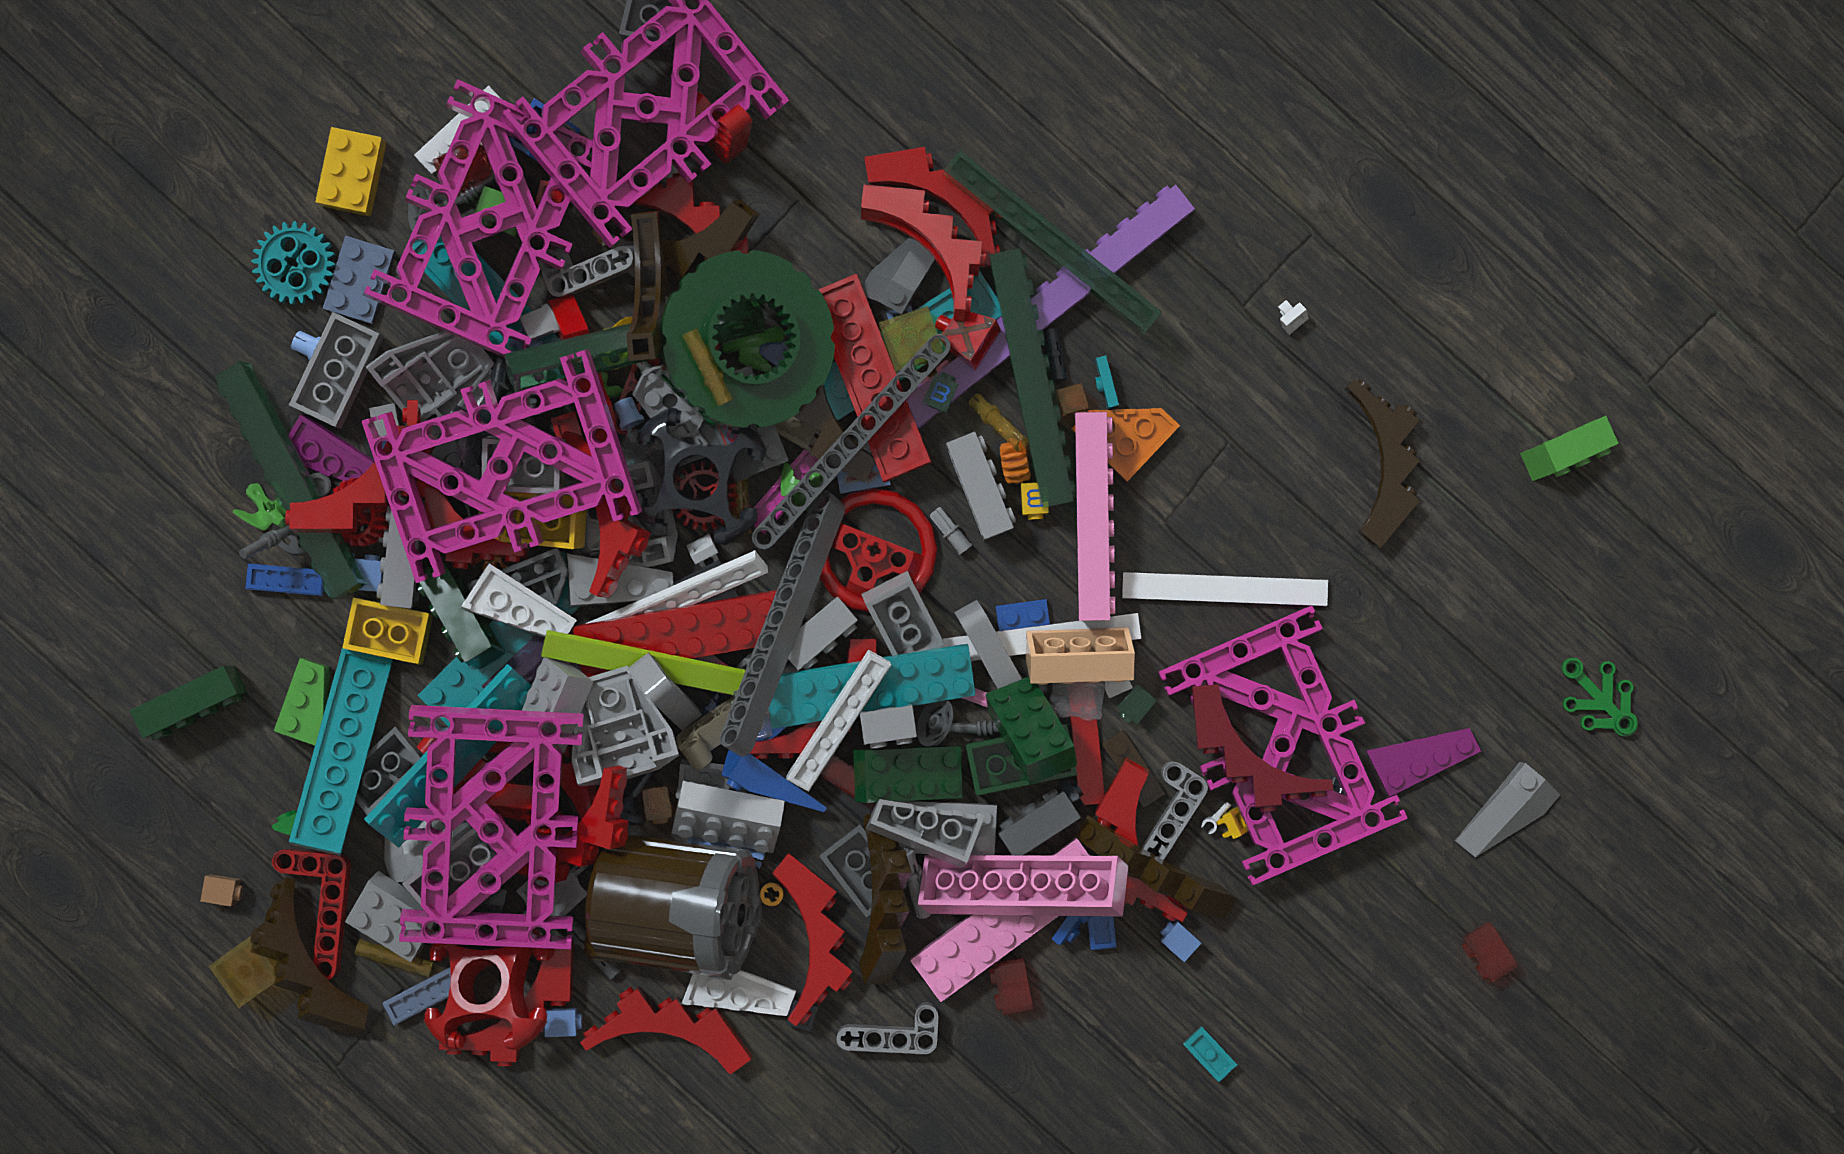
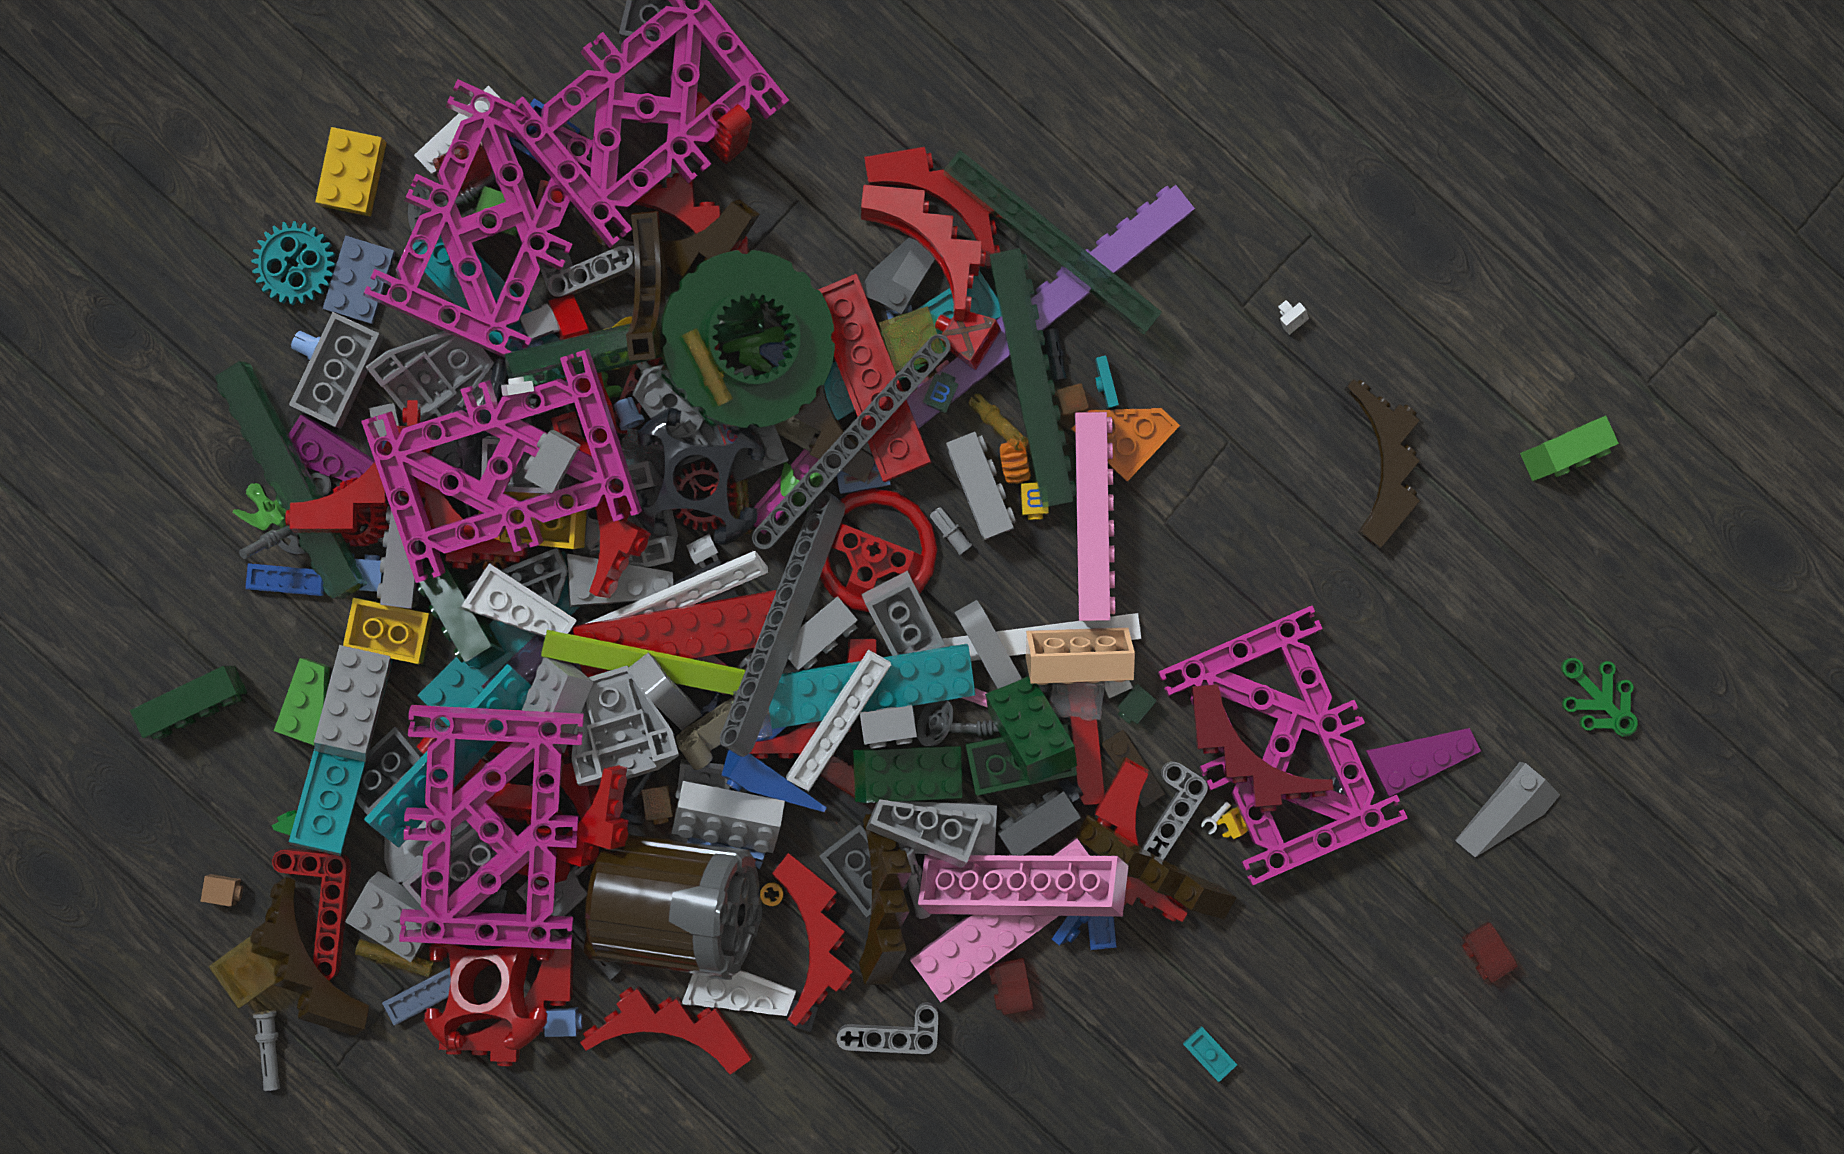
(267, 1039): none -> light grey pin
(352, 703): none -> light grey brick
(517, 386): none -> white plate
(551, 461): none -> light grey brick
(1022, 615): blue plate -> none
(1179, 940): medium blue brick -> none
(1225, 589): white tile -> none

